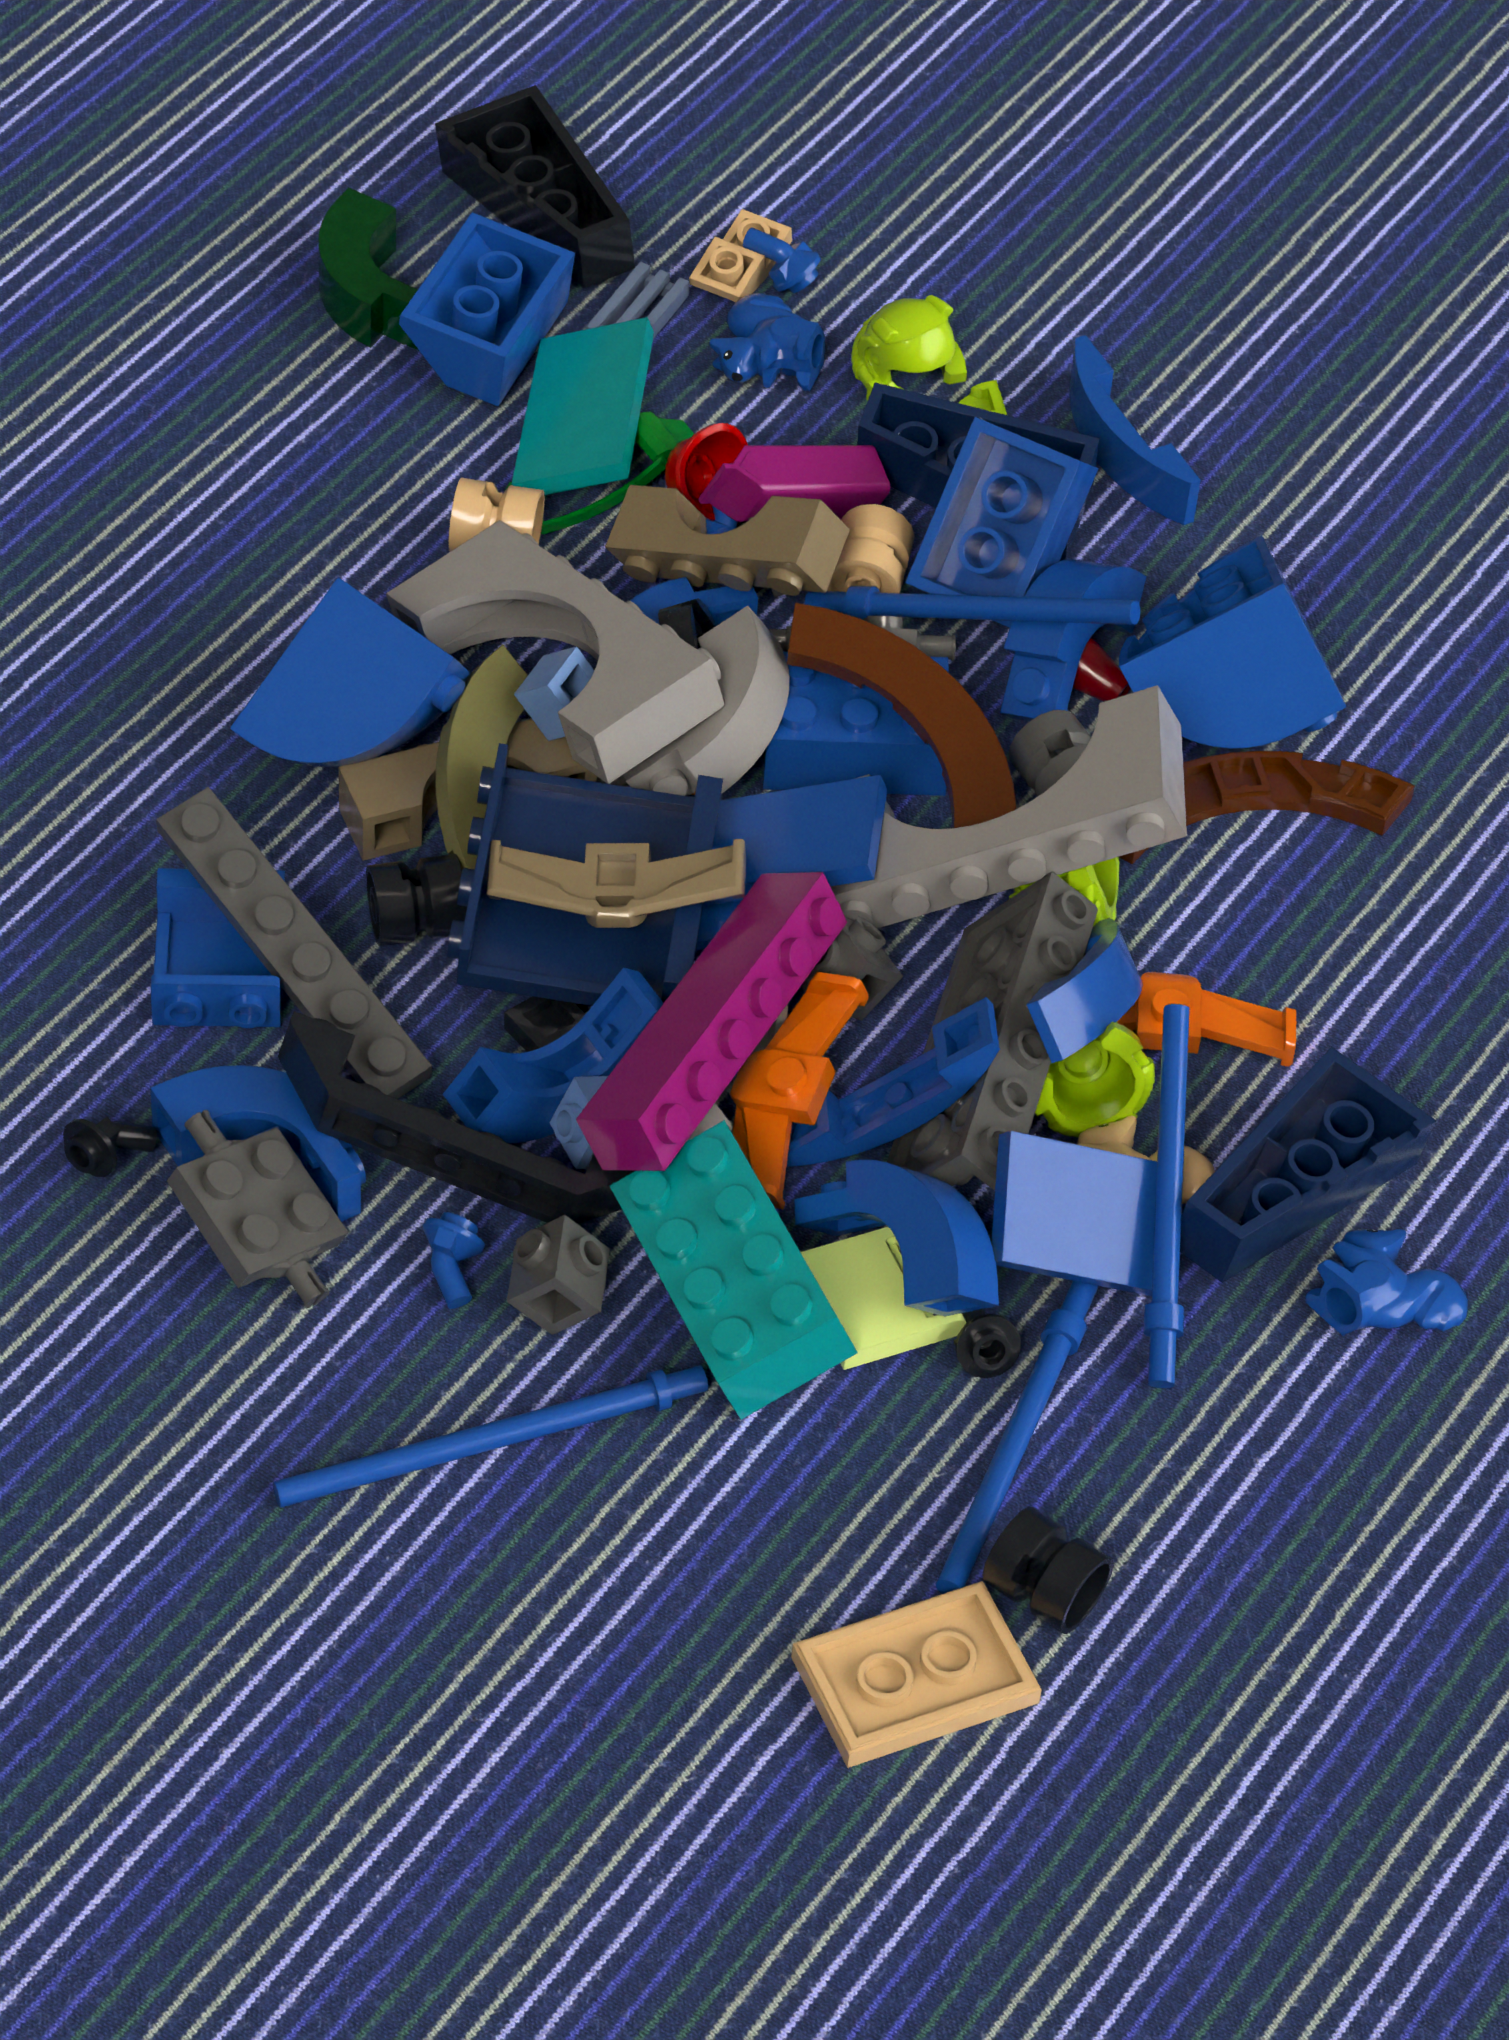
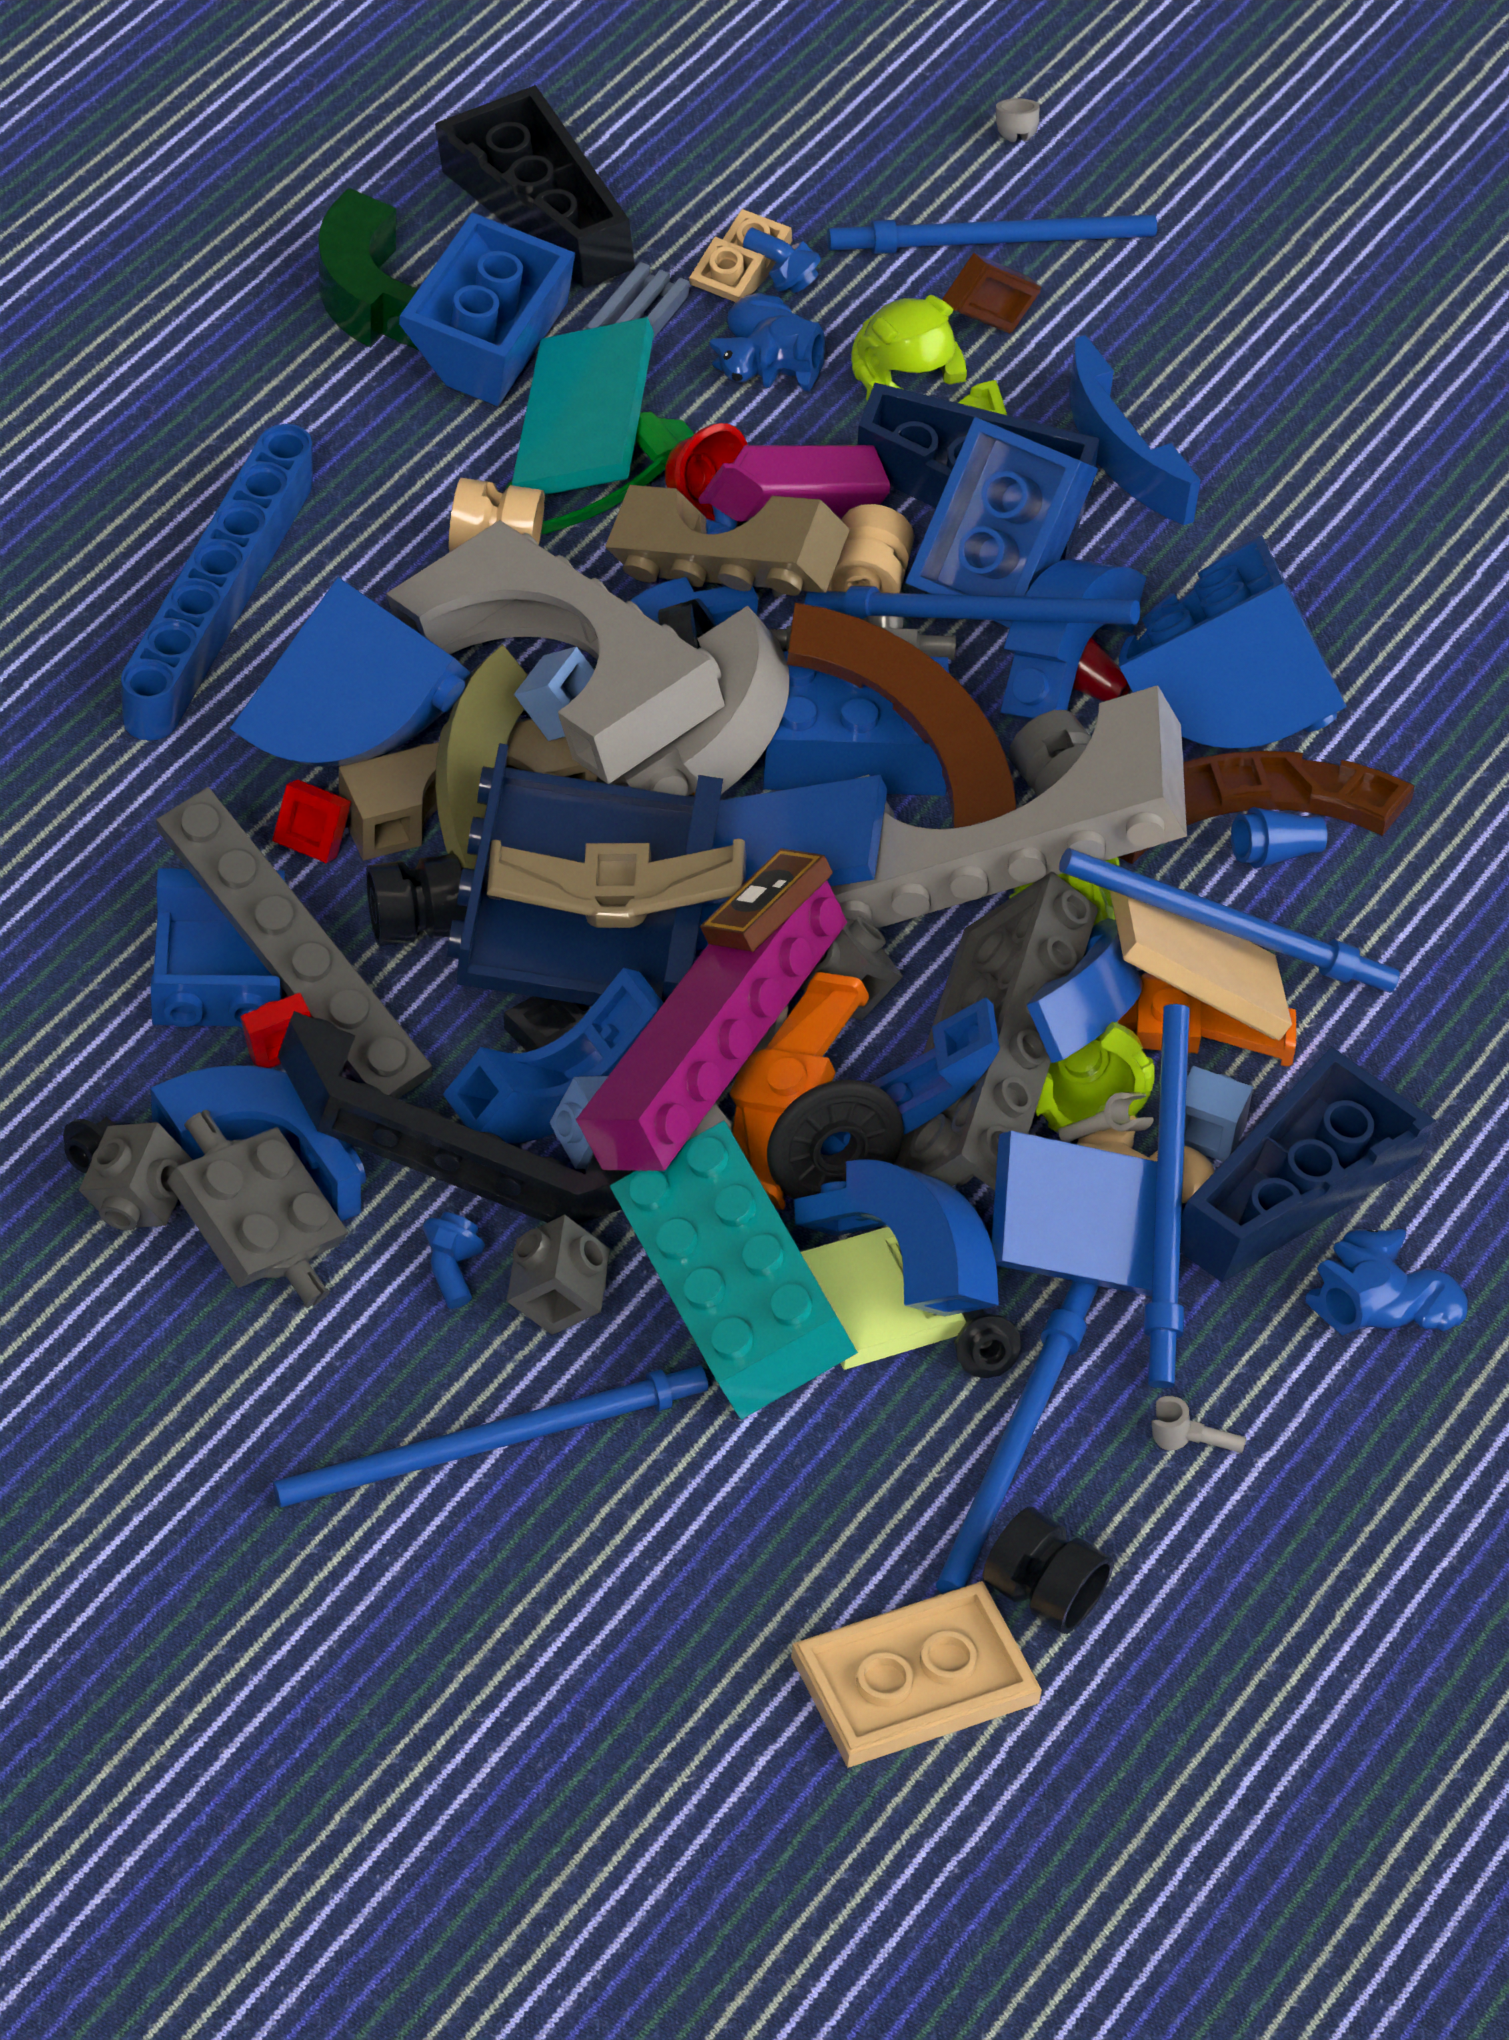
(132, 1174): none -> dark grey brick
(216, 582): none -> blue beam
(267, 1026): none -> red plate
(311, 821): none -> red plate
(766, 900): none -> reddish brown tile
(818, 1113): none -> black wheel
(886, 236): none -> blue bar
(992, 293): none -> reddish brown tile
(1017, 117): none -> light grey hinge
(1114, 1116): none -> light grey hand
(1176, 1429): none -> light grey hand
(1205, 964): none -> tan tile
(1215, 1112): none -> medium blue plate
(1275, 836): none -> blue cone
(1333, 958): none -> blue bar

